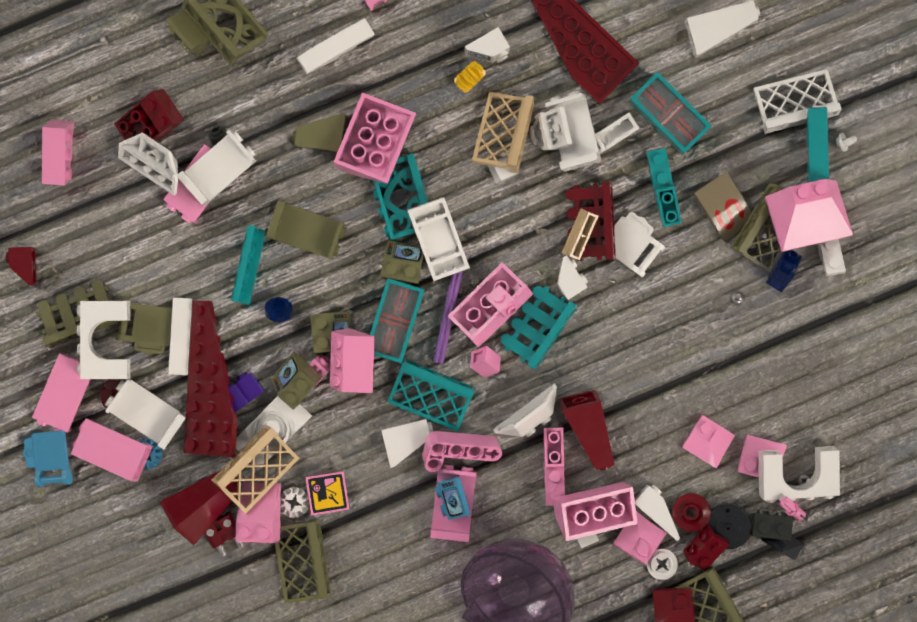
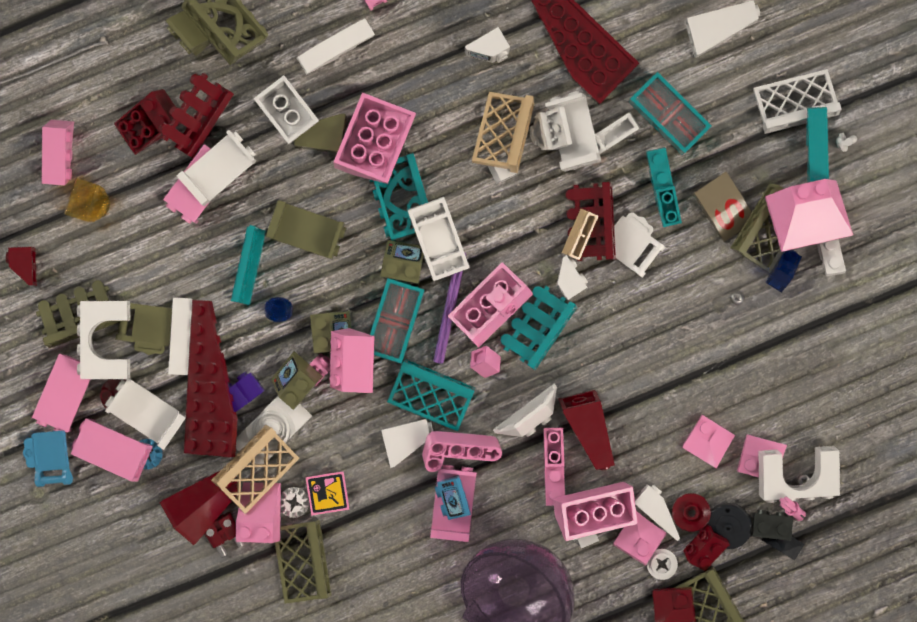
(87, 201): none -> clear yellow slope
(151, 161): white wedge -> none
(203, 121): none -> dark red fence
(286, 109): none -> white slope
(469, 76): yellow gear -> none

